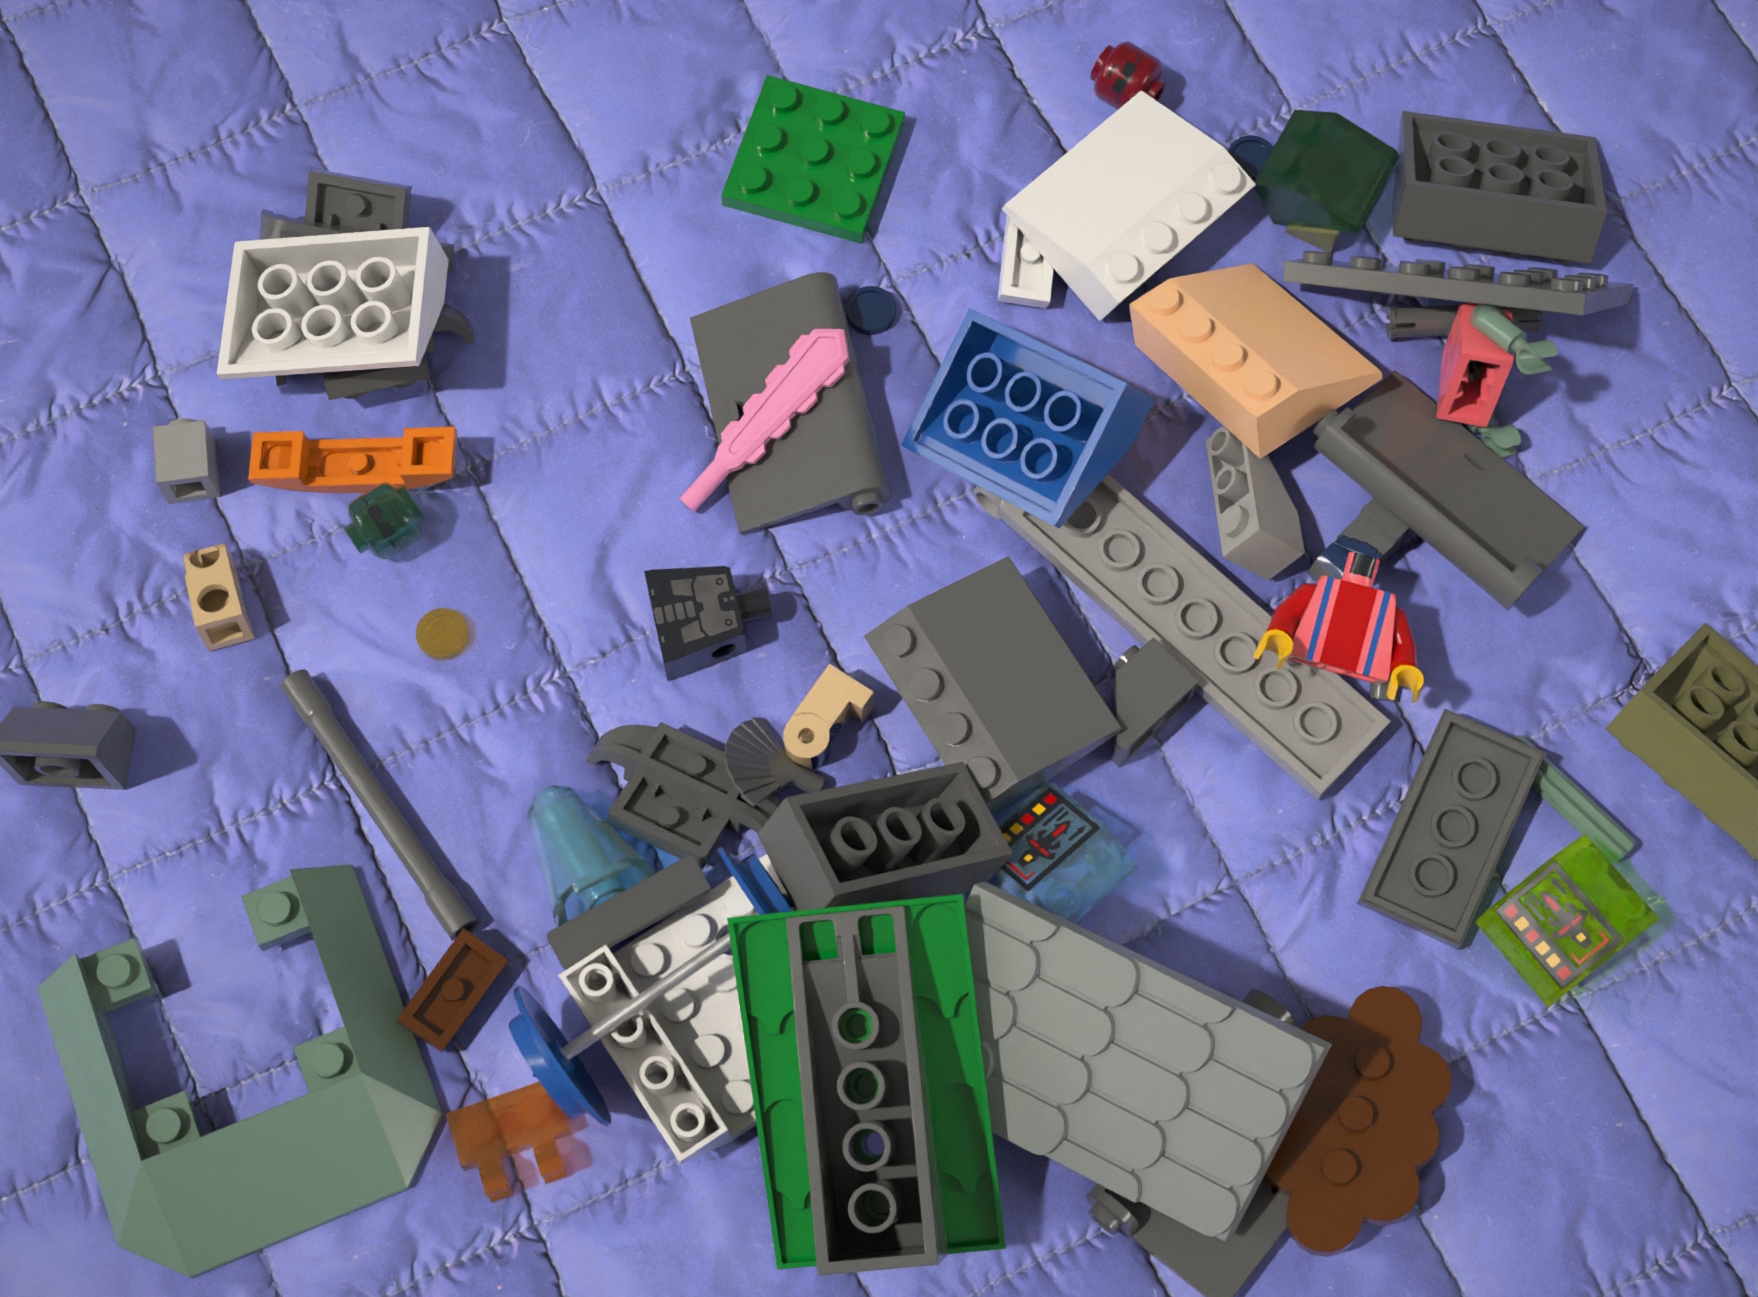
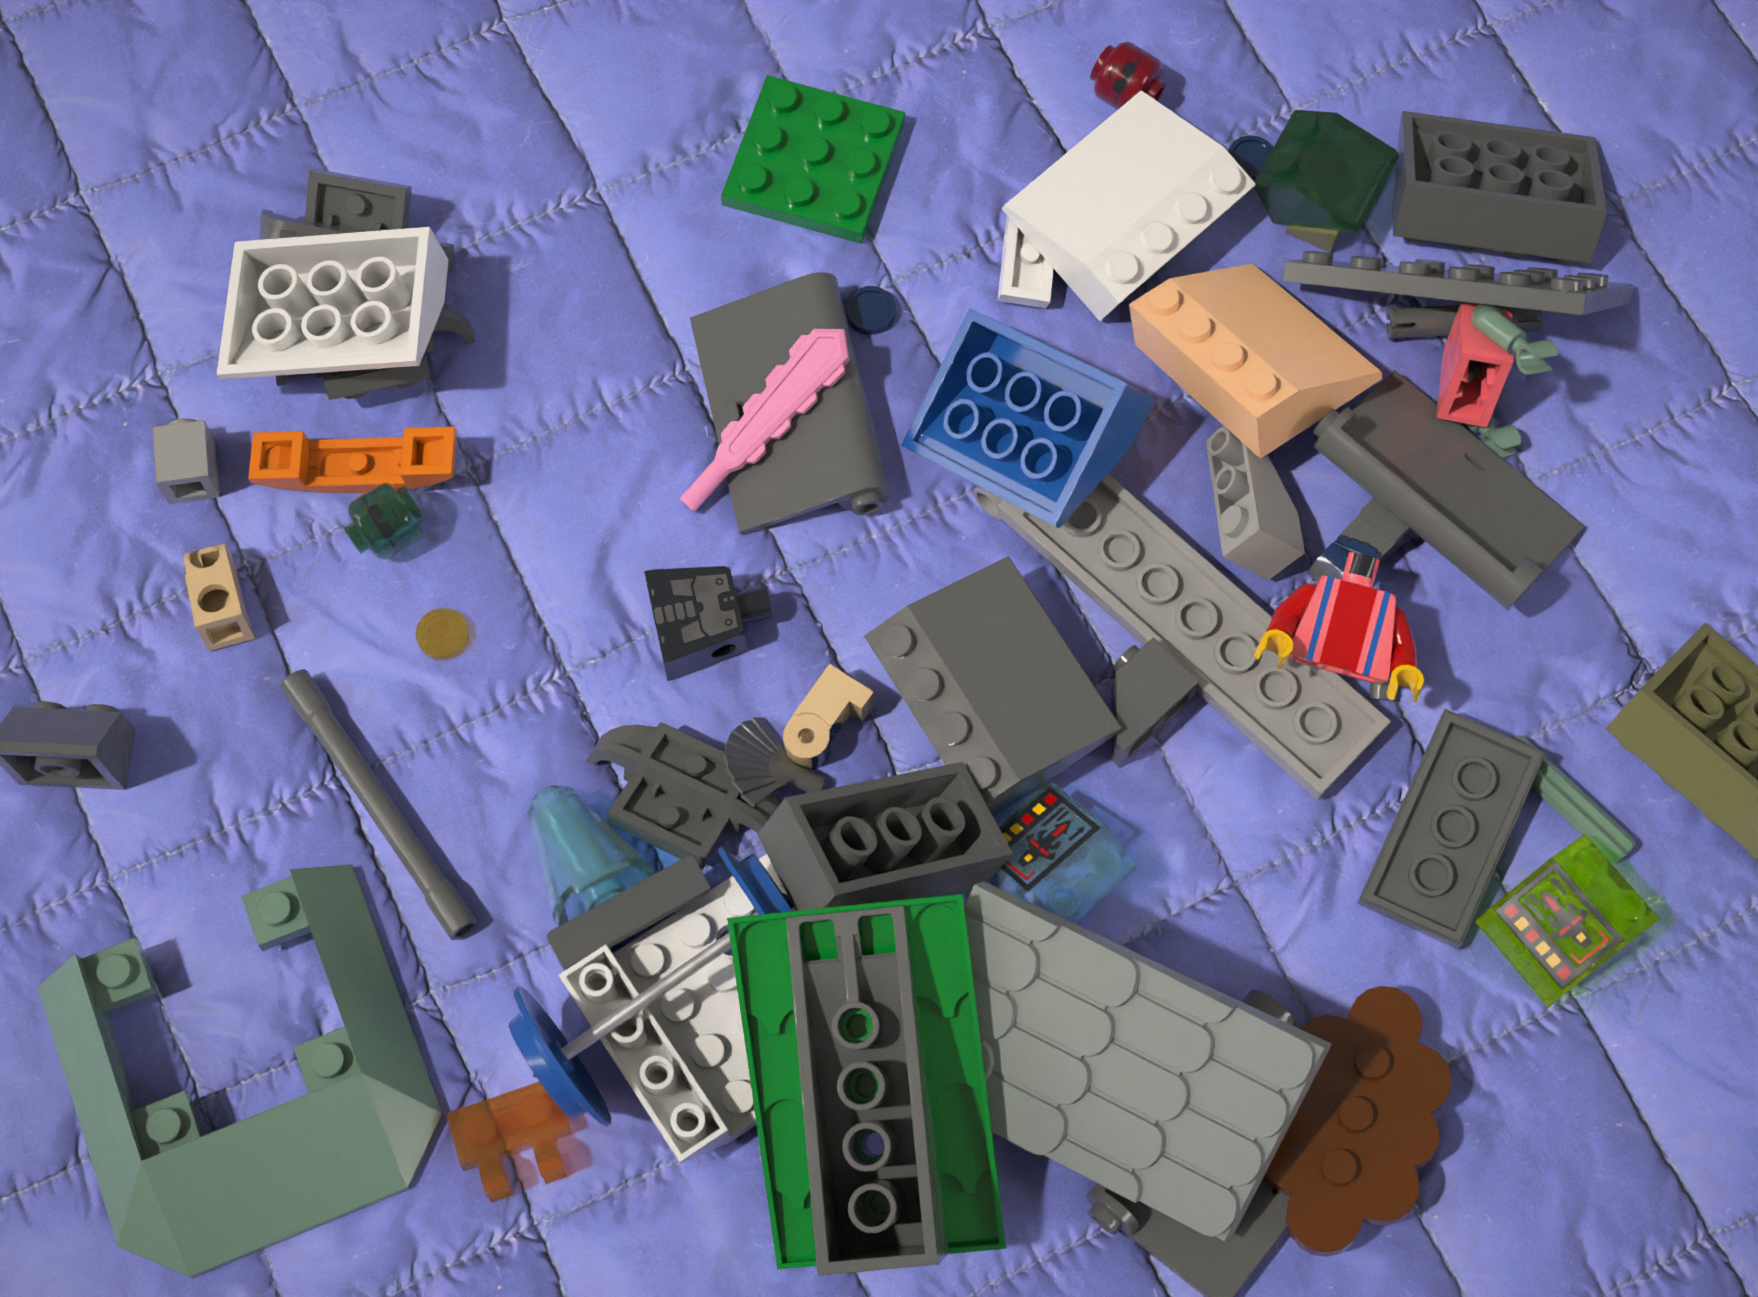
(452, 990): reddish brown plate -> none

